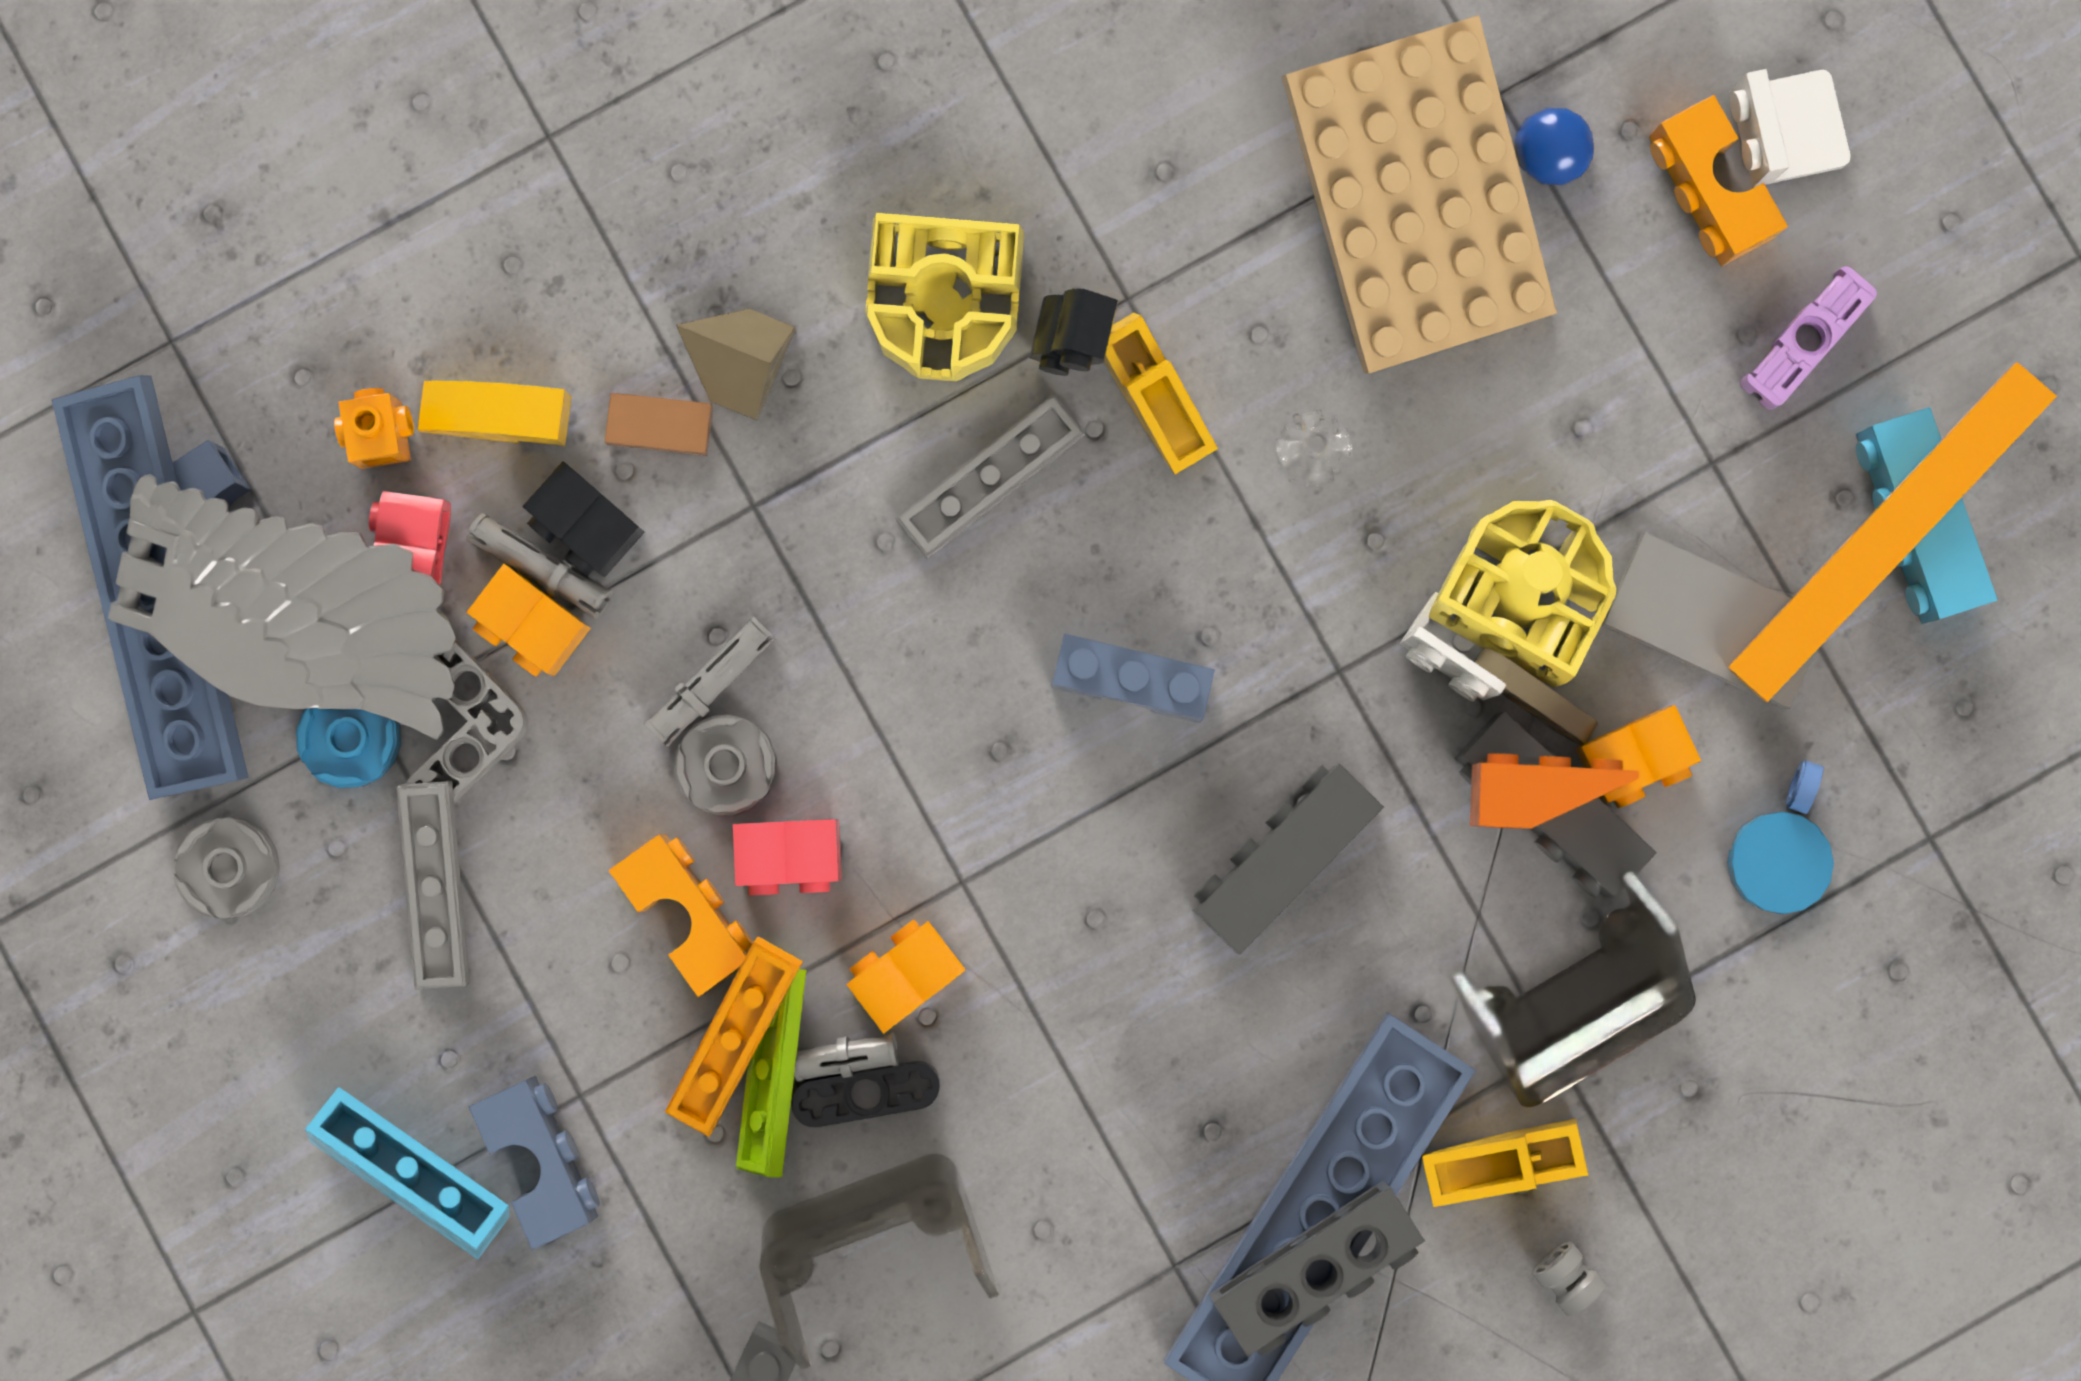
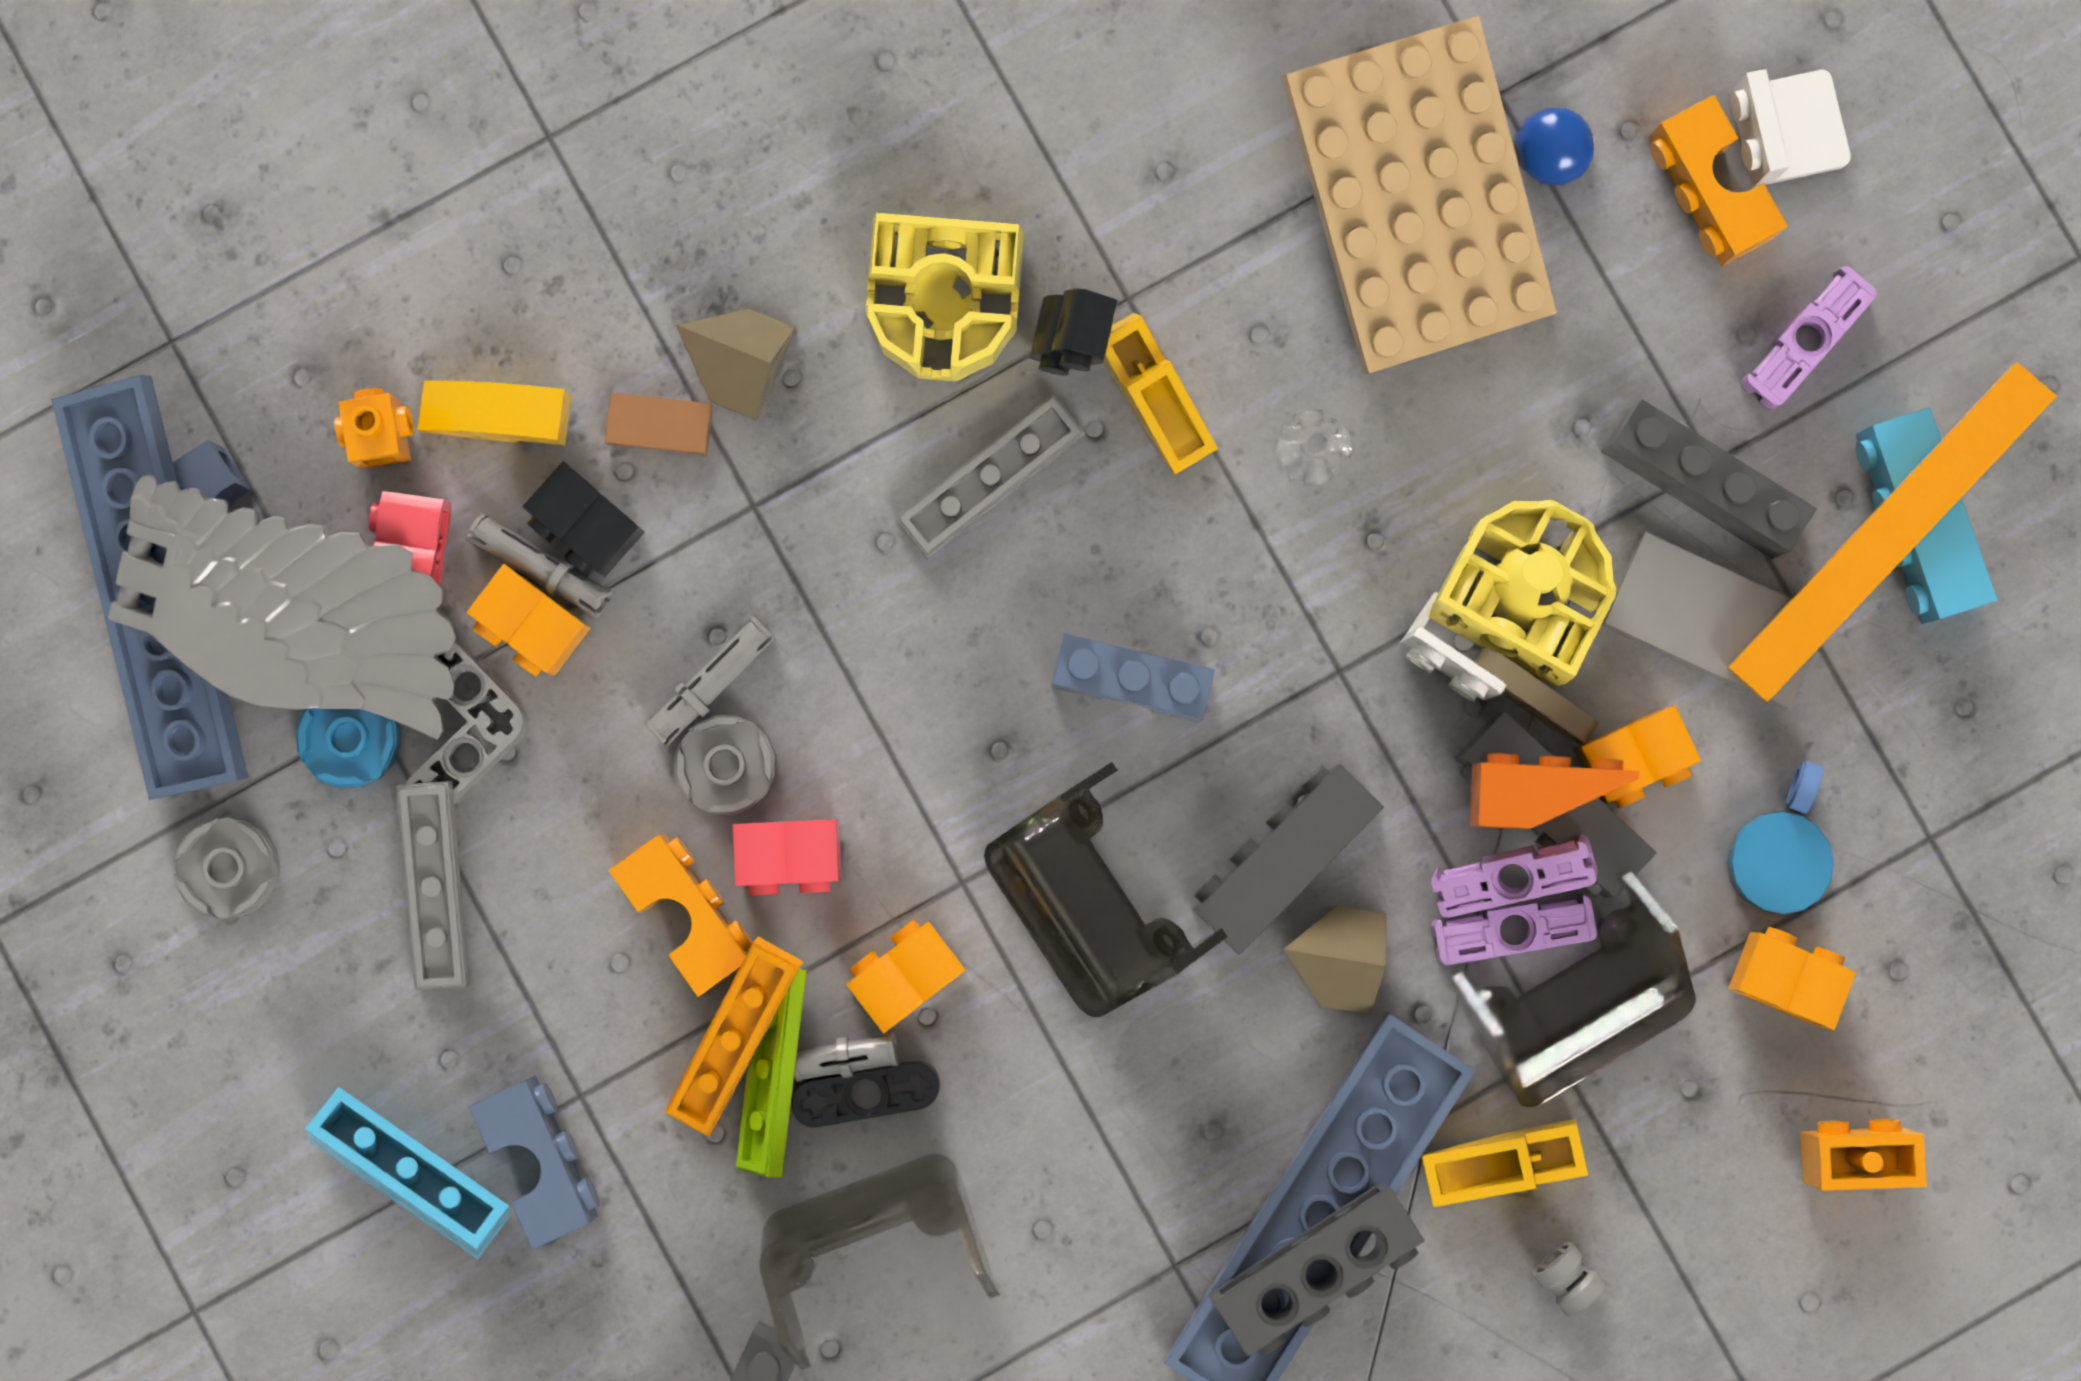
(1079, 908): none -> clear smoke windscreen
(1342, 958): none -> dark tan slope
(1547, 927): none -> lavender piece
(1549, 872): none -> lavender piece
(1708, 480): none -> dark grey brick
(1792, 979): none -> light orange brick
(1863, 1158): none -> light orange brick

